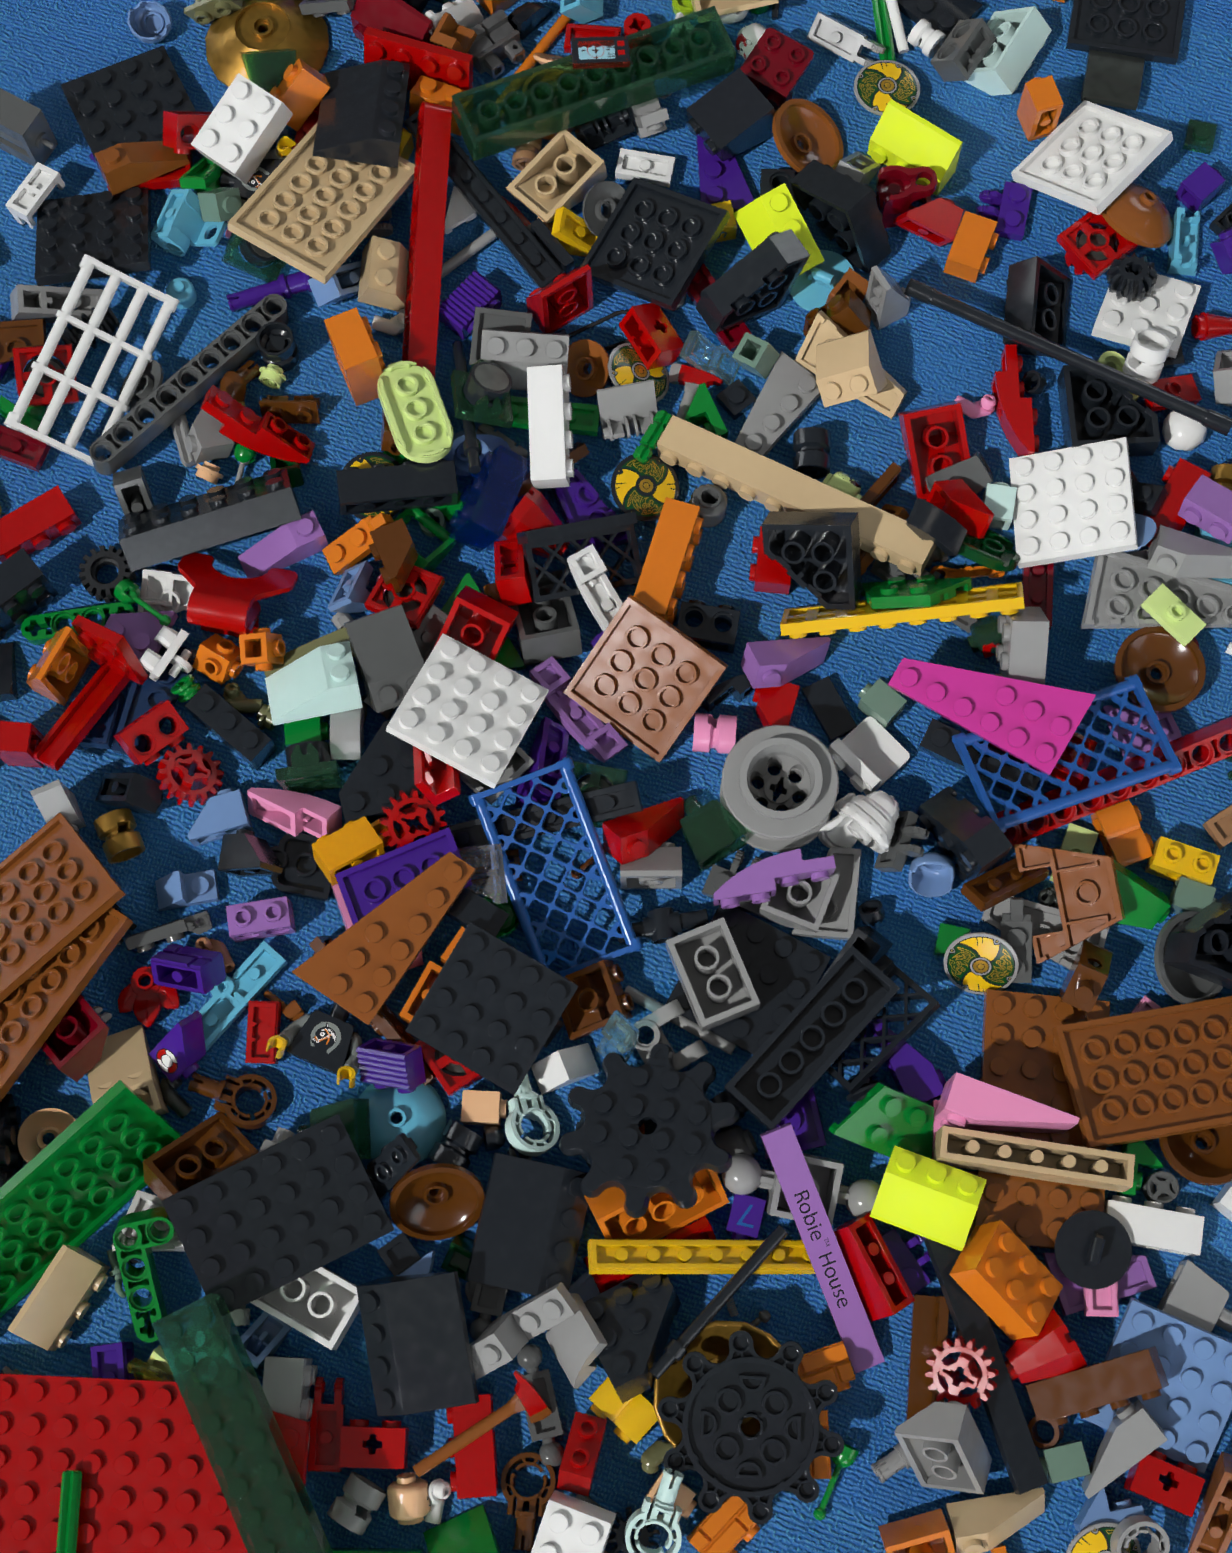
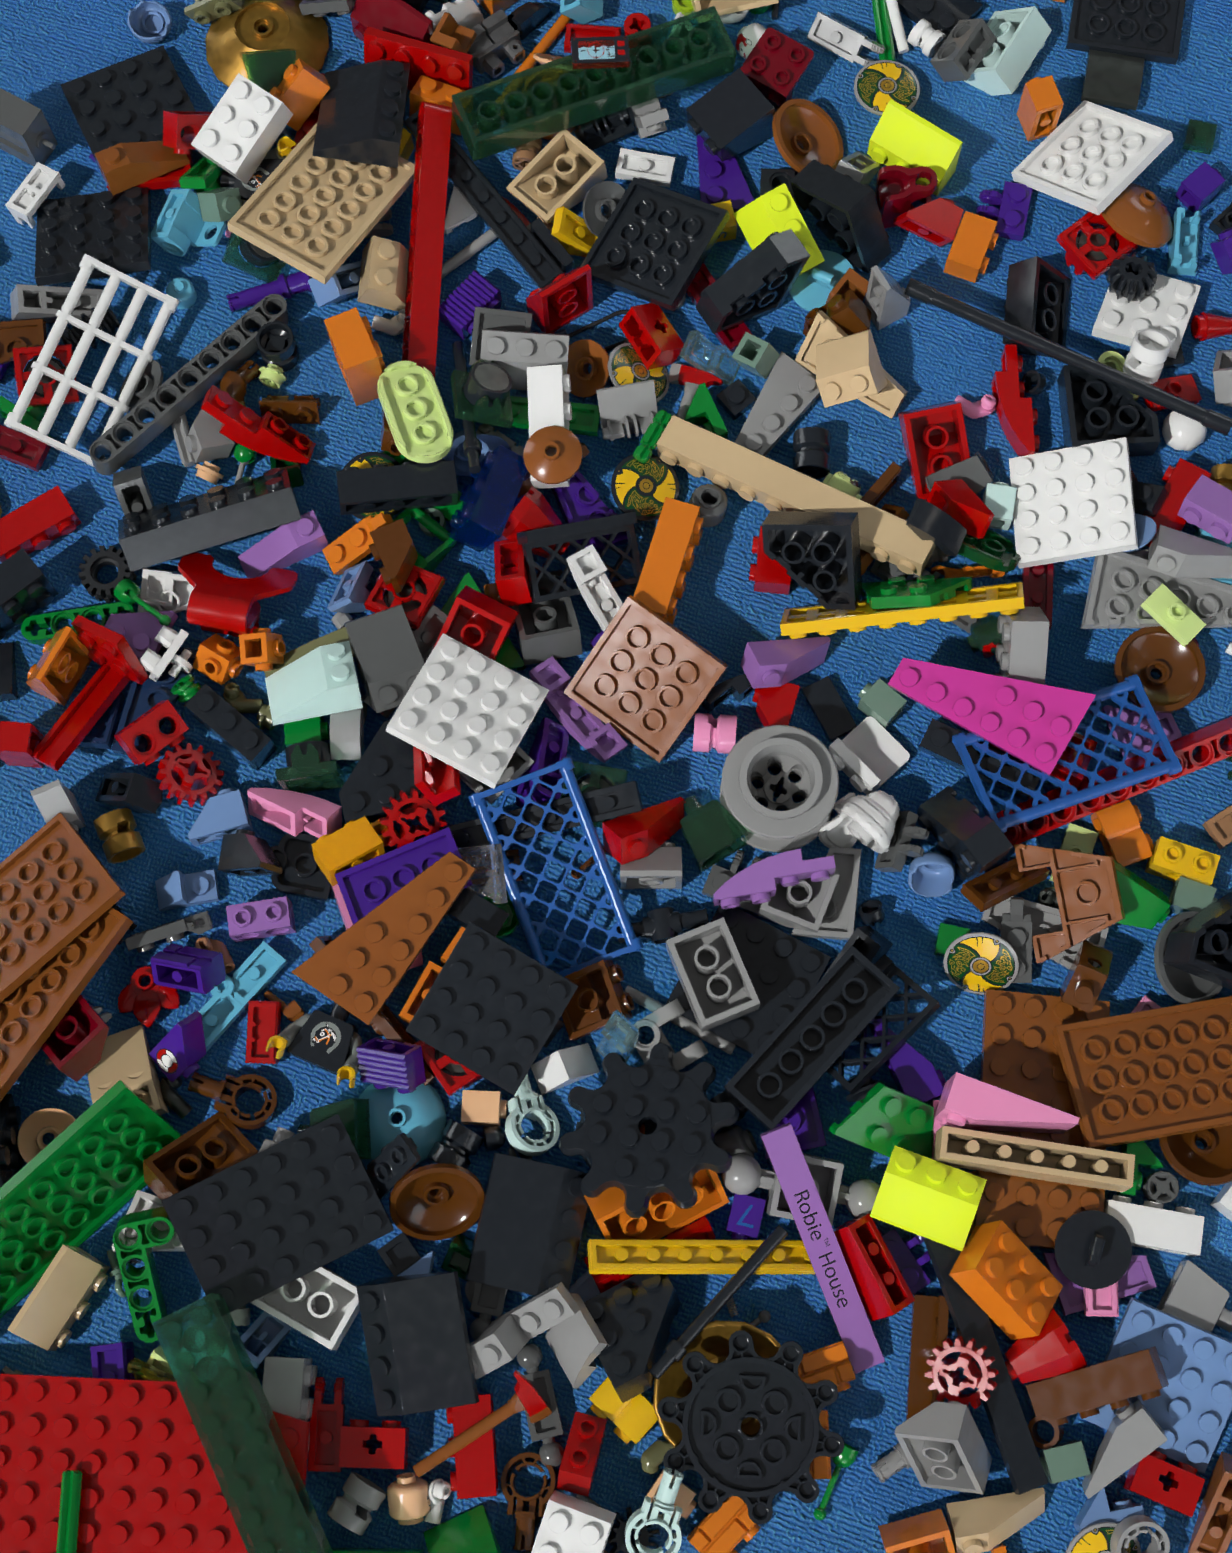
(553, 468): none -> dark orange dish
(710, 616): black brick -> none

